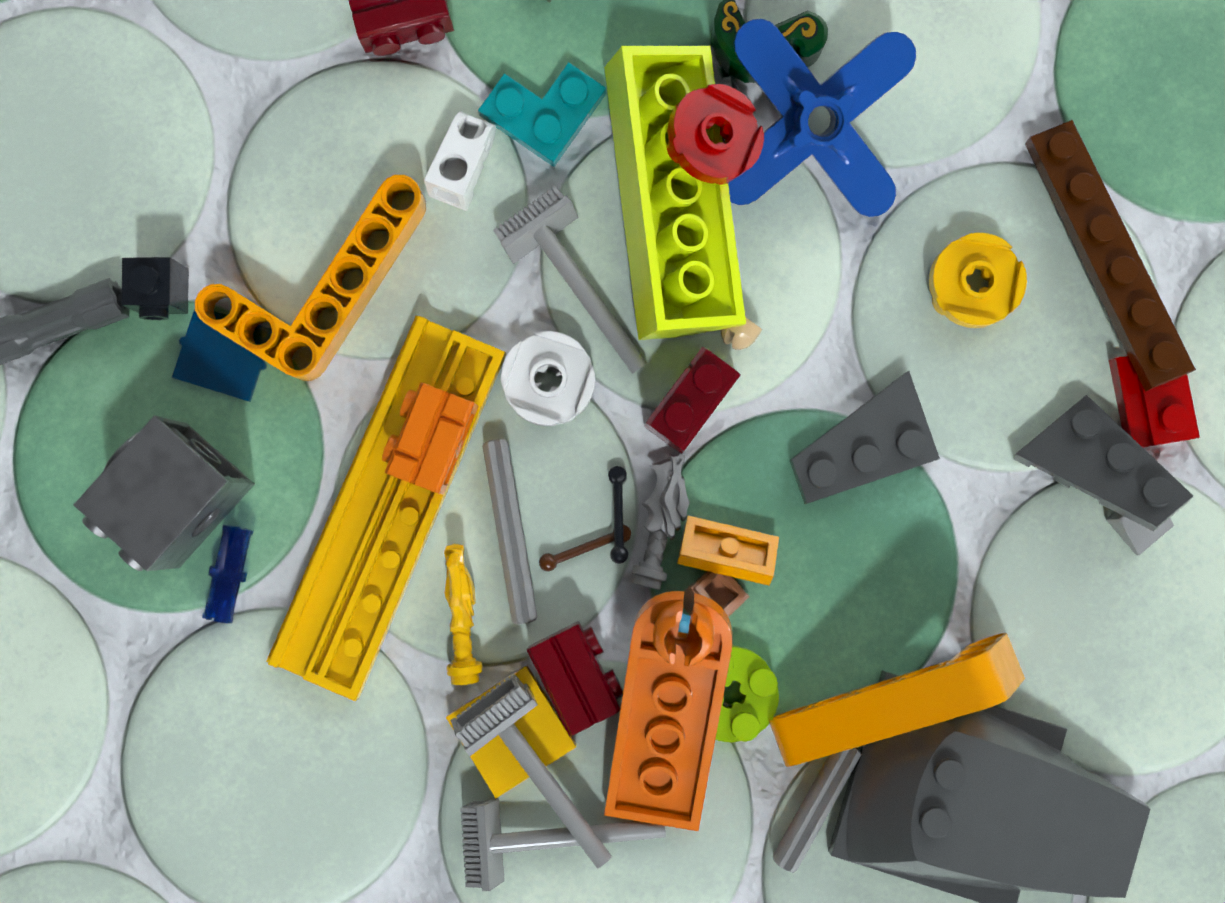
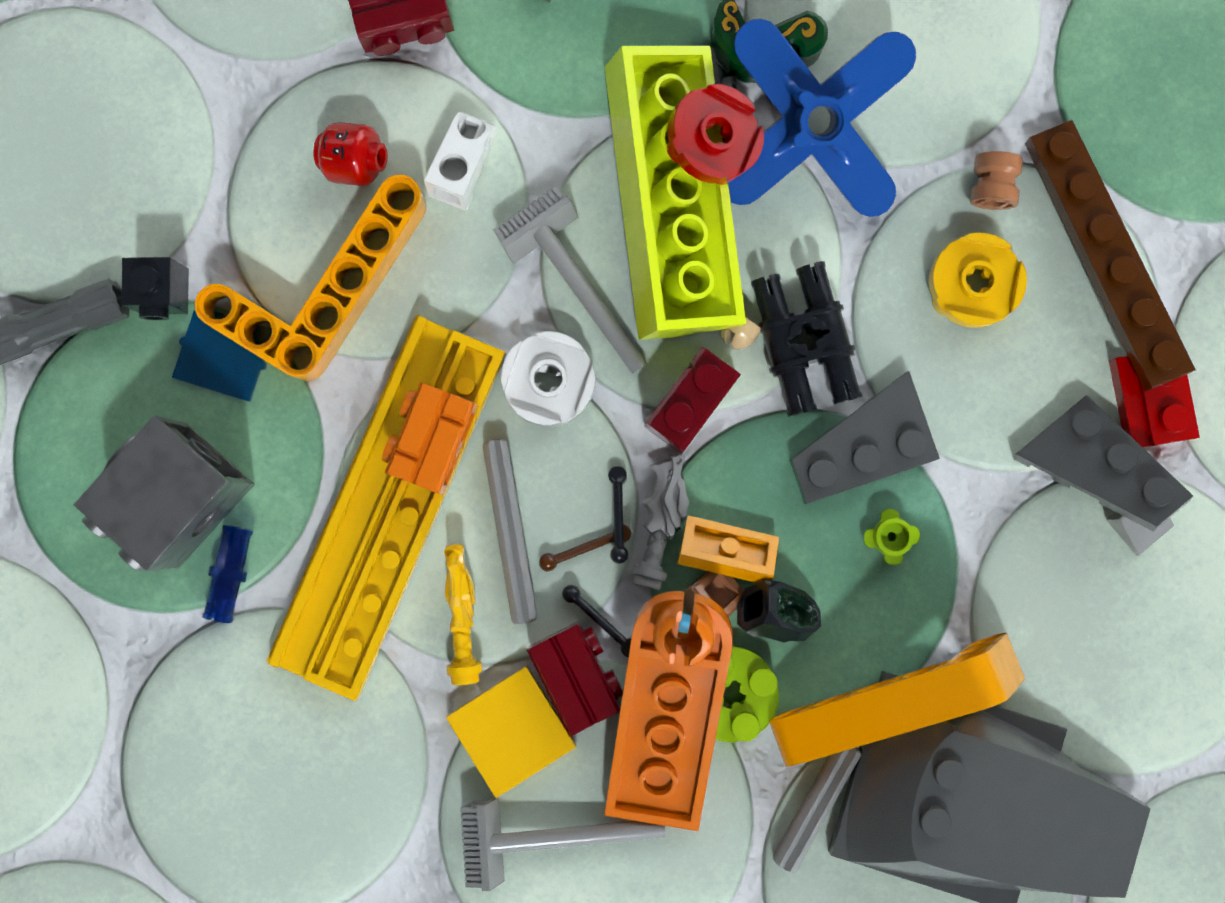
(350, 154): none -> red head
(496, 716): light grey piece -> none
(548, 123): teal plate -> none
(572, 595): none -> black hinge
(777, 612): none -> black rock
(820, 318): none -> black pin
(891, 550): none -> lime plate
(996, 180): none -> nougat wheel

